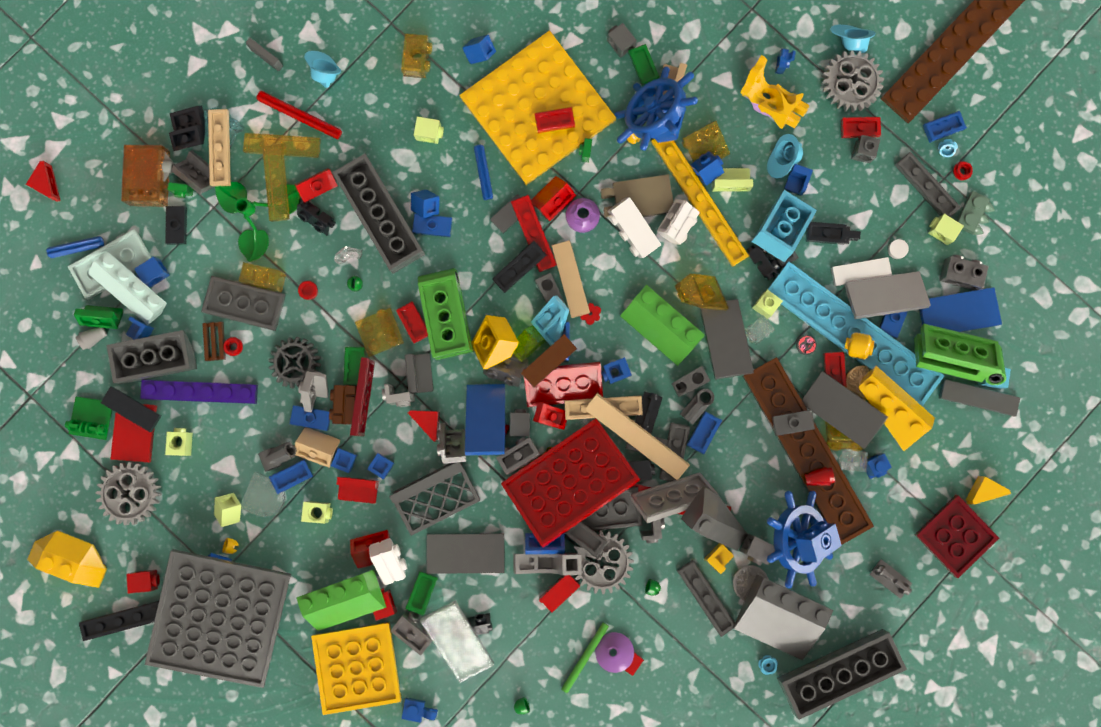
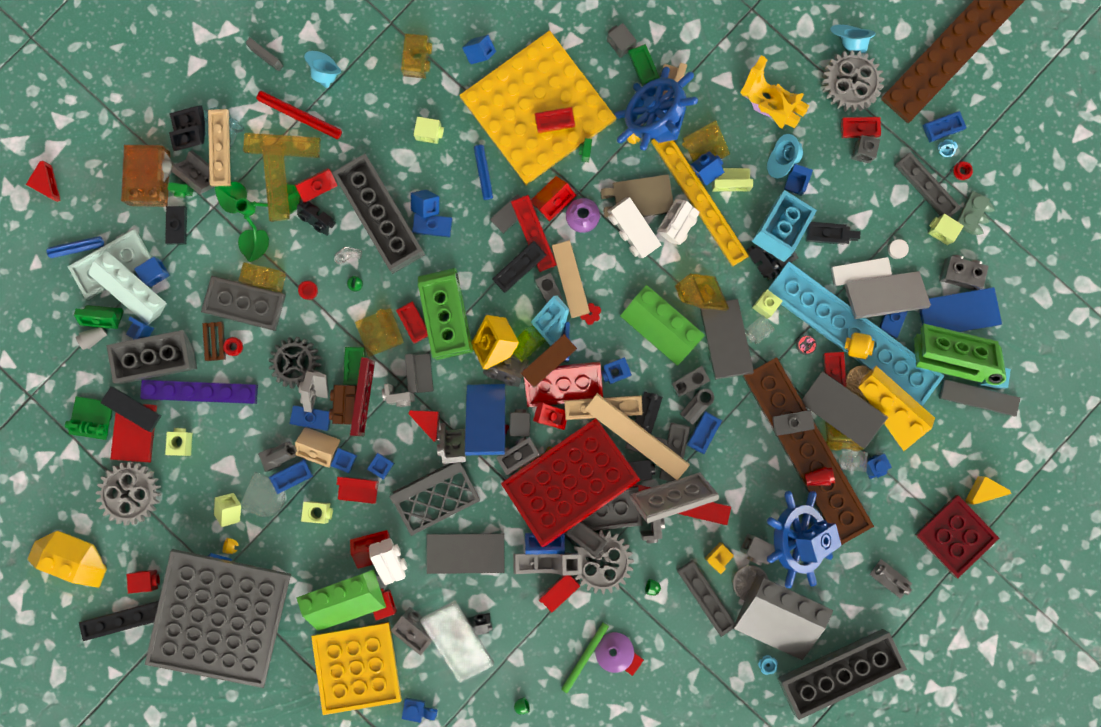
(421, 593): green tile -> none
(714, 520): dark grey wedge -> none
(783, 60): blue plate -> none

